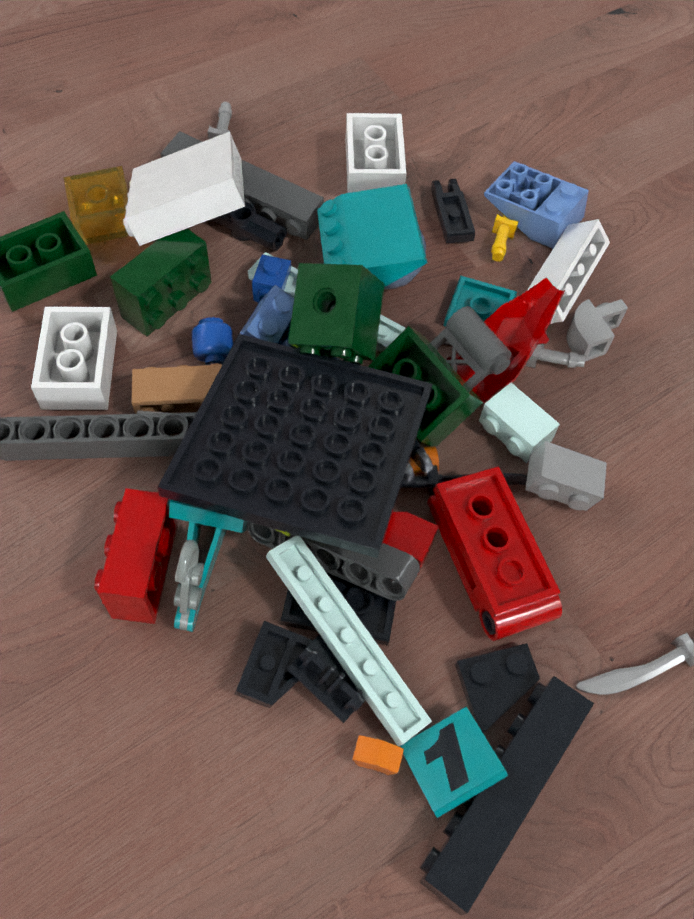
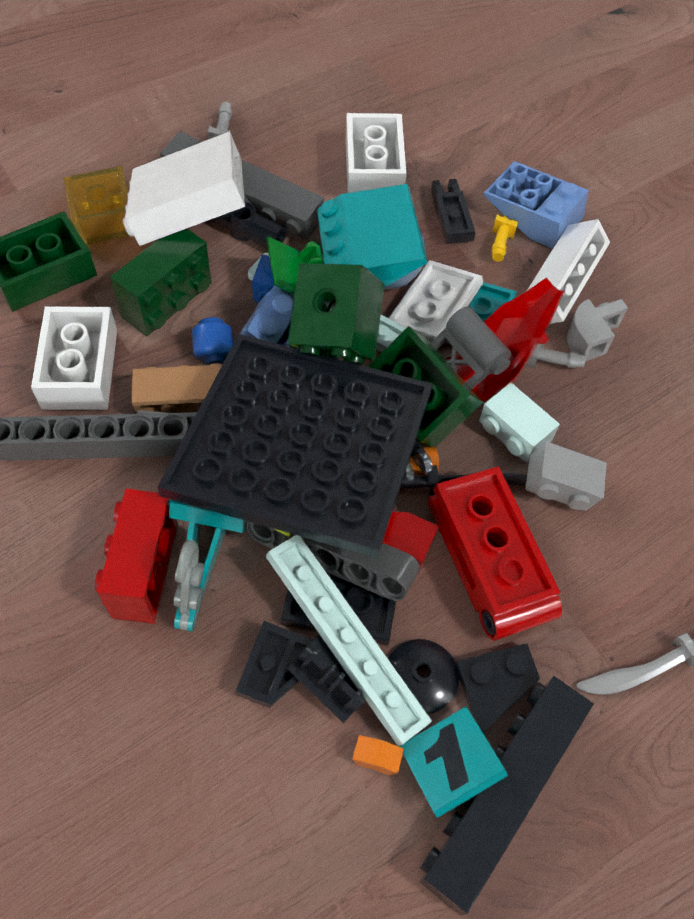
(286, 261): none -> green hinge
(435, 298): none -> white tile
(437, 689): none -> black dish

